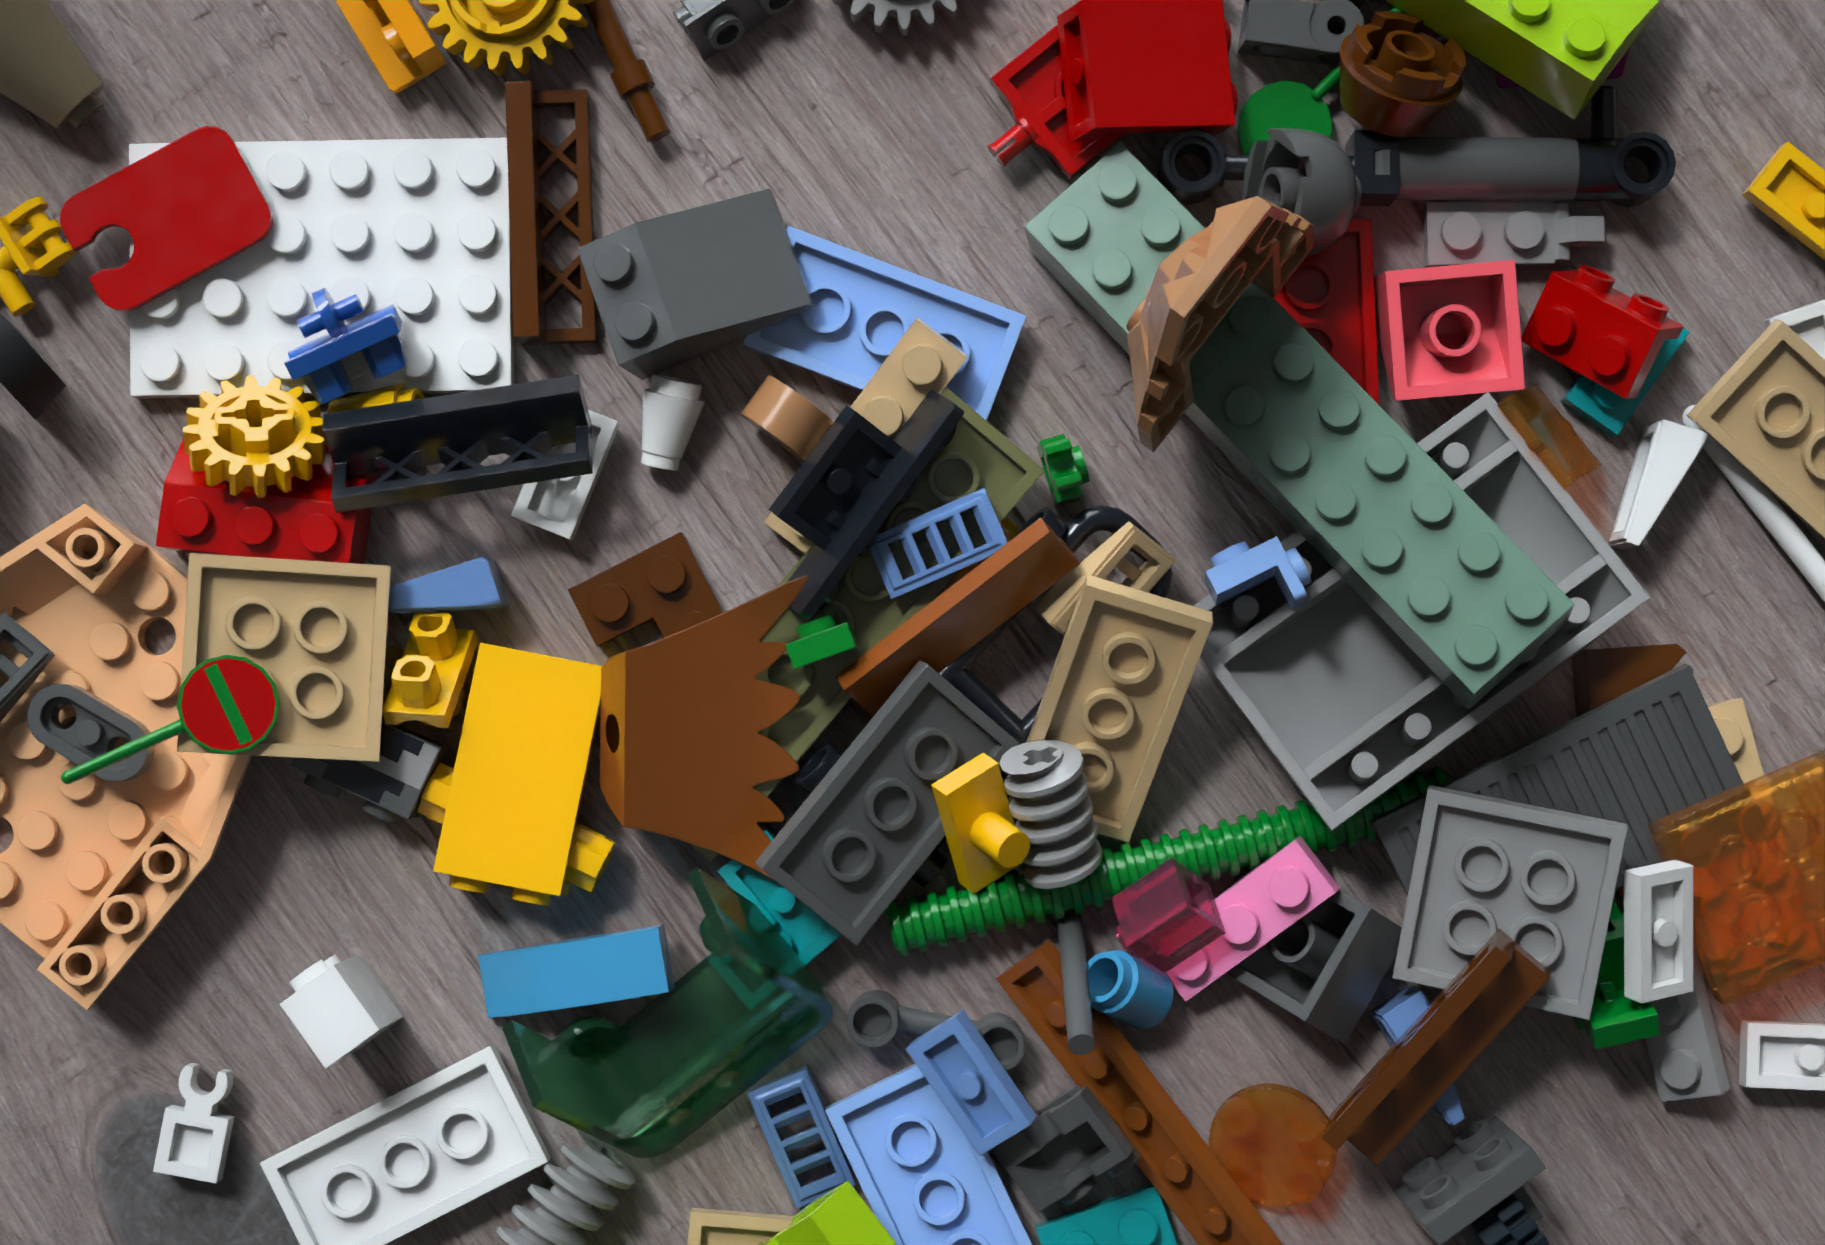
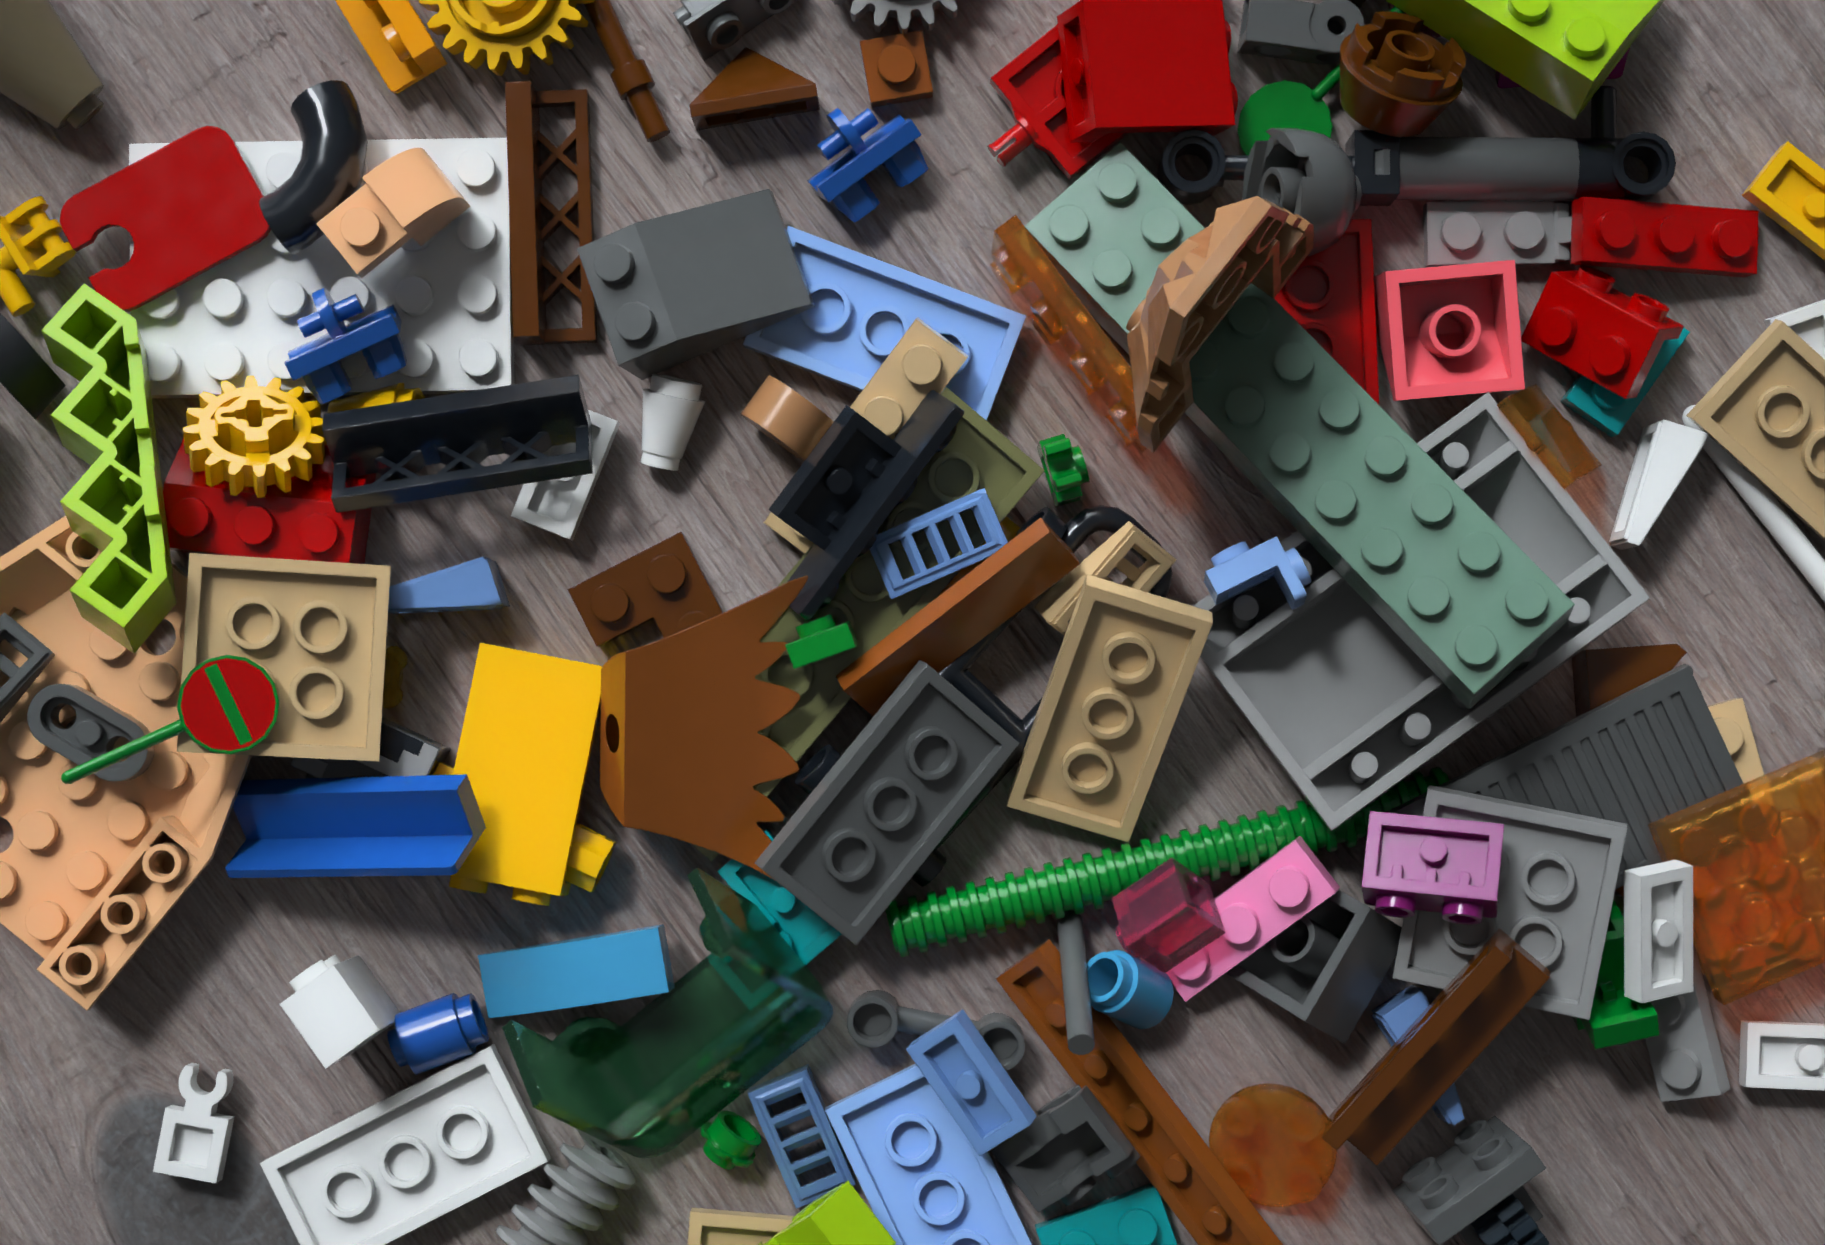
(121, 495): none -> lime brick
(328, 164): none -> black cylinder
(355, 826): none -> blue panel
(399, 202): none -> light nougat brick
(430, 672): yellow hips -> none
(437, 1032): none -> blue brick
(730, 1140): none -> green plate
(752, 91): none -> reddish brown slope
(890, 145): none -> blue hips
(896, 69): none -> dark orange plate
(979, 823): yellow tile -> none
(1052, 811): light grey piece -> none
(1063, 317): none -> clear orange plate
(1432, 866): none -> bracket
(1664, 237): none -> red plate

